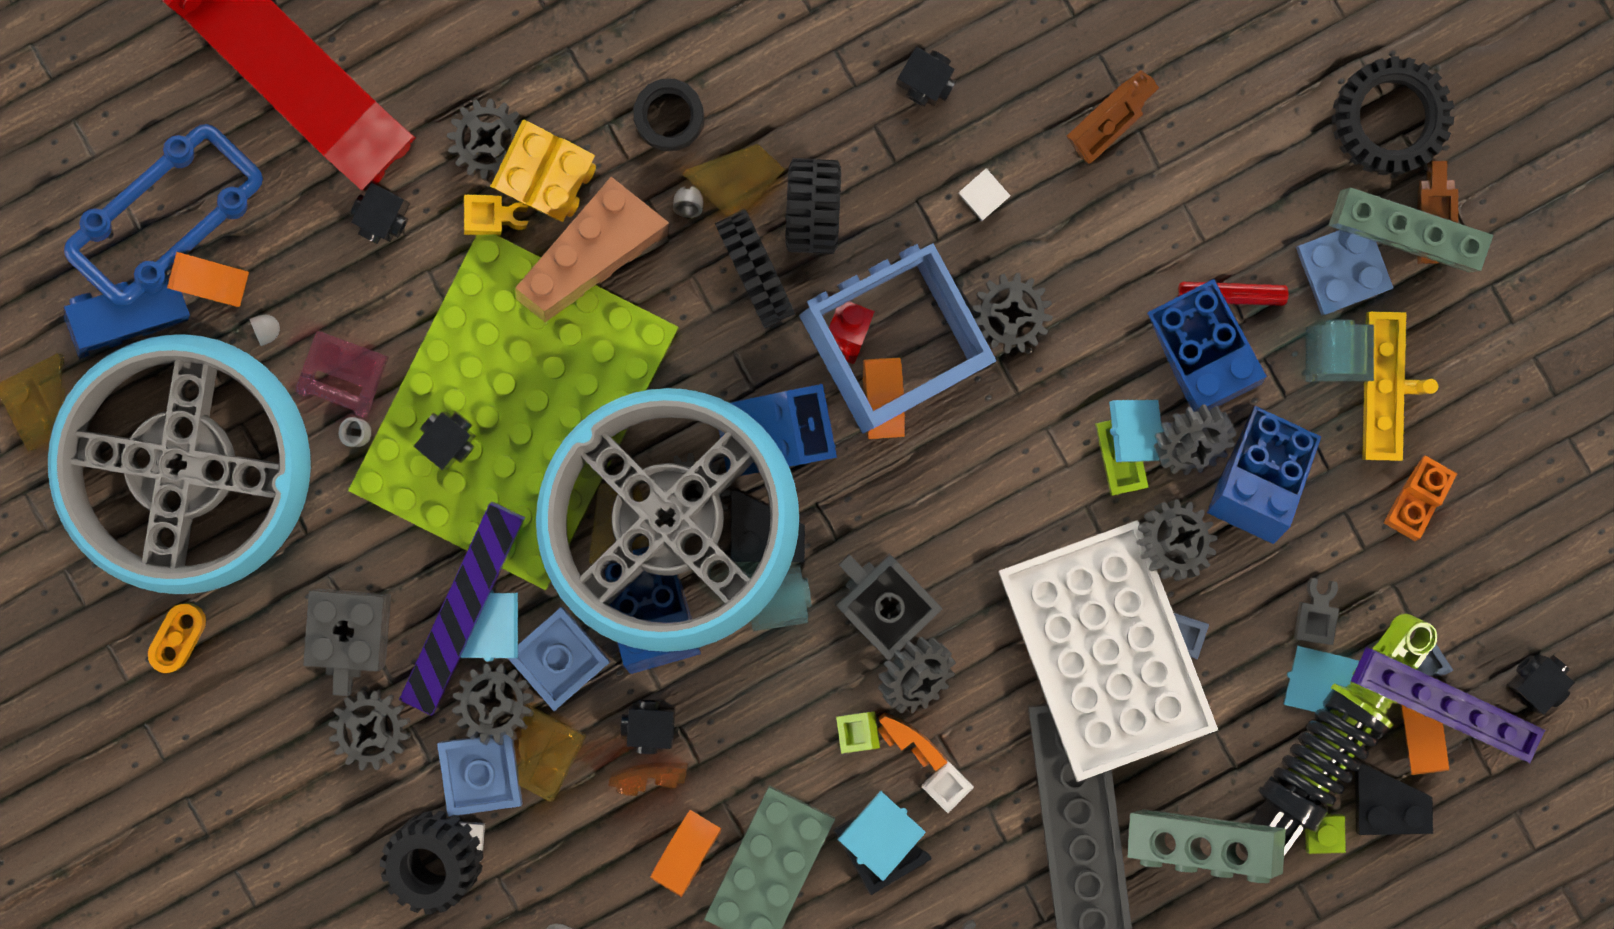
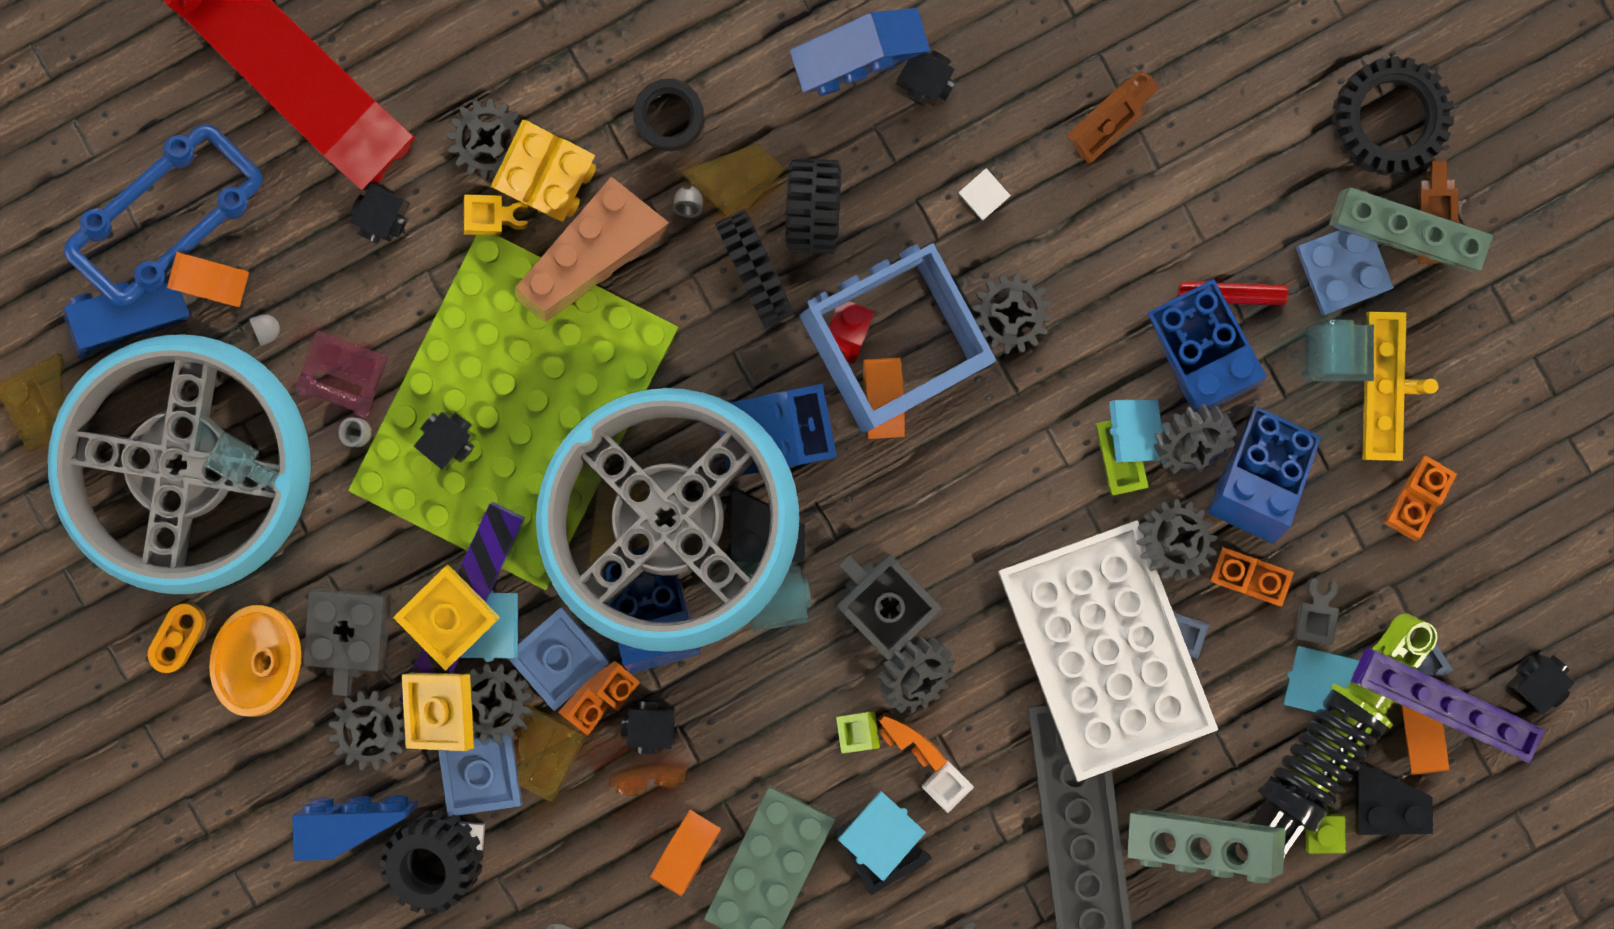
(236, 461): none -> clear light blue plate
(255, 661): none -> light orange dish
(330, 828): none -> blue slope
(438, 711): none -> yellow plate
(446, 617): none -> yellow plate
(592, 700): none -> orange slope
(858, 49): none -> wedge
(1252, 577): none -> orange slope

